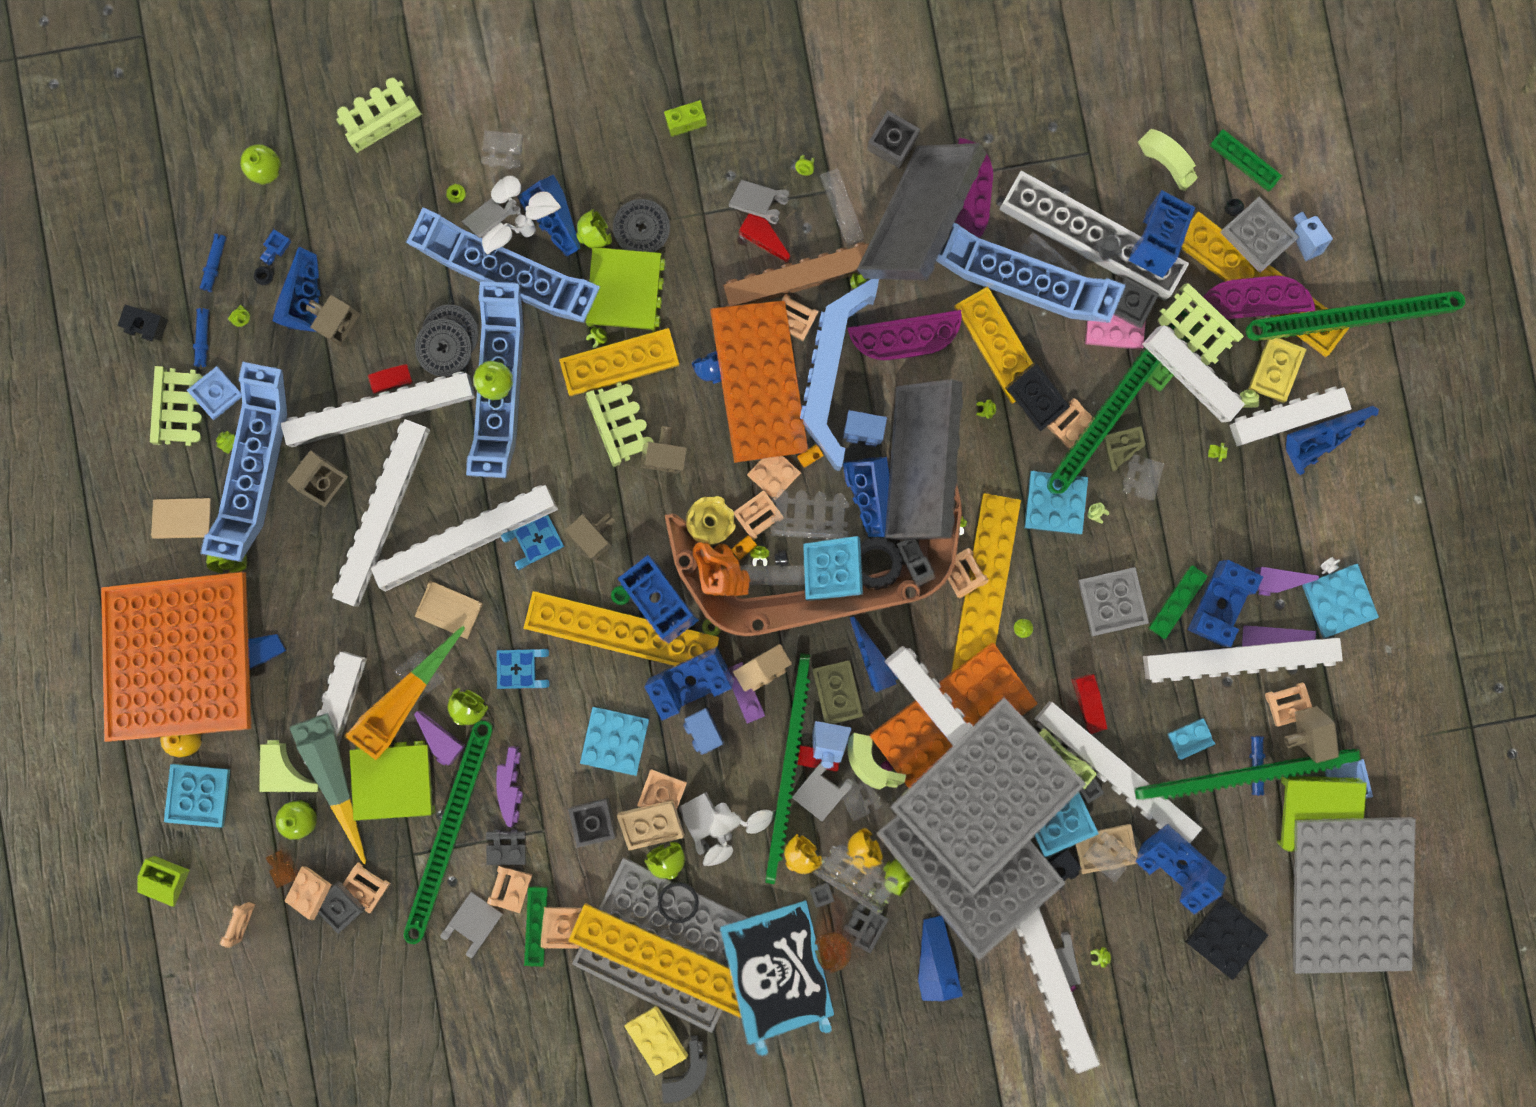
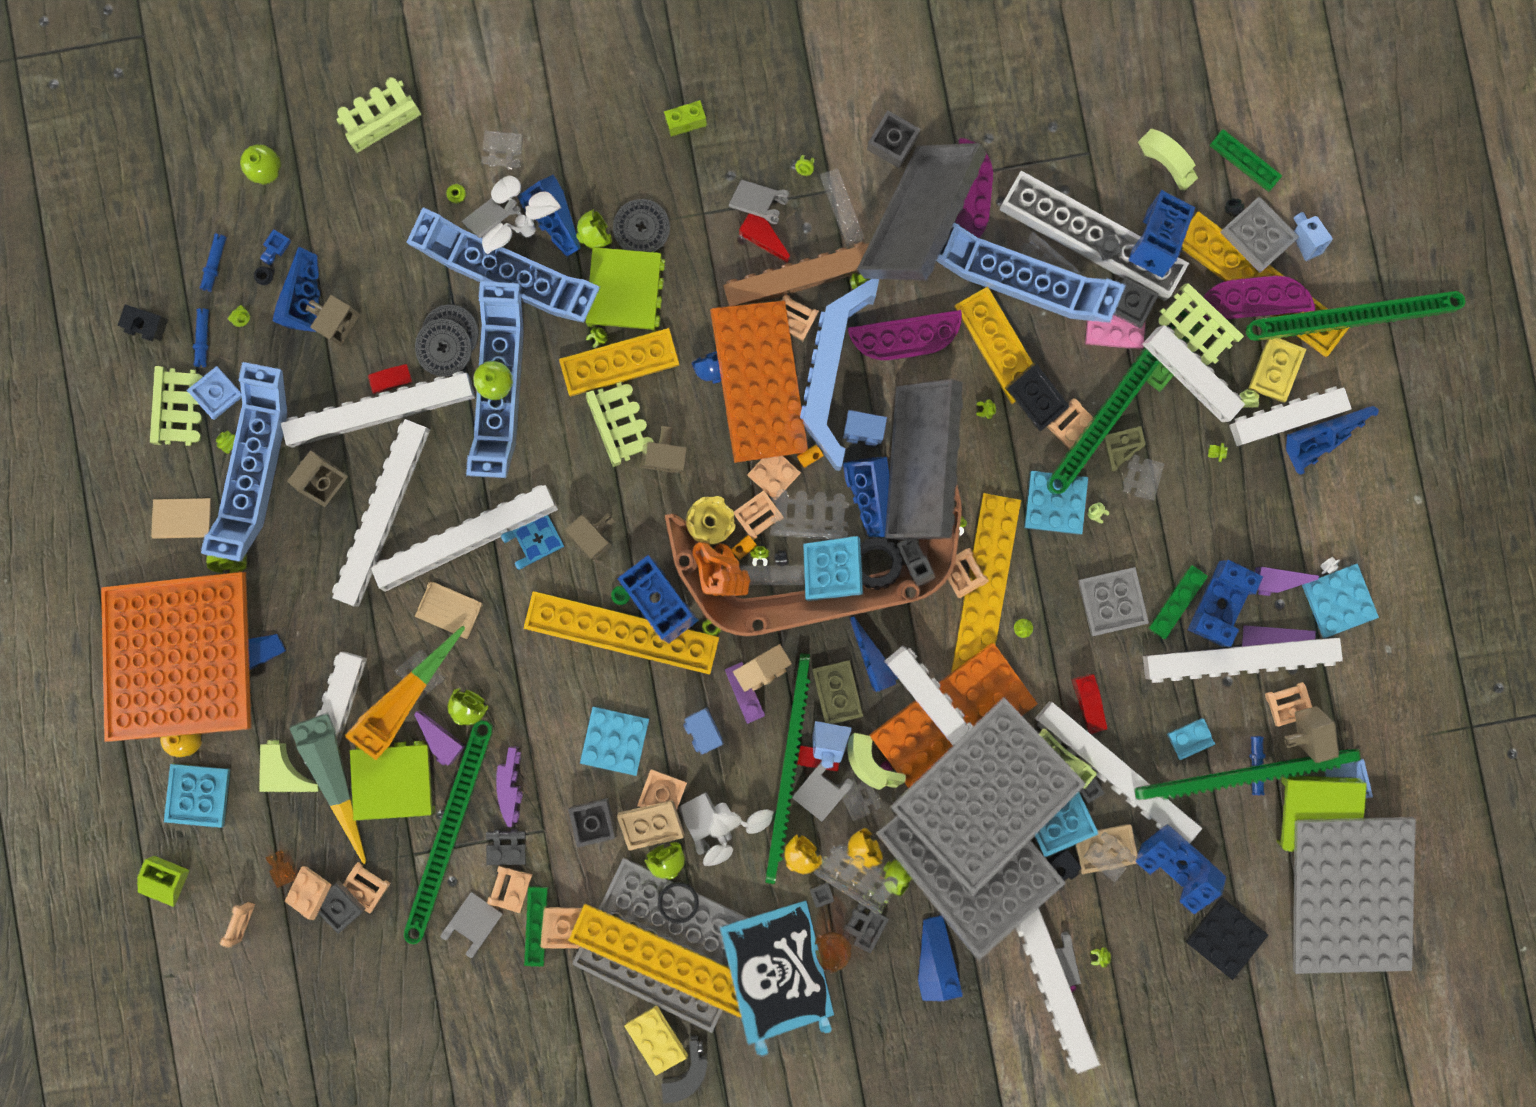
(296, 820): lime cylinder -> none
(517, 669): dark azure flag -> none
(671, 691): blue plate -> none

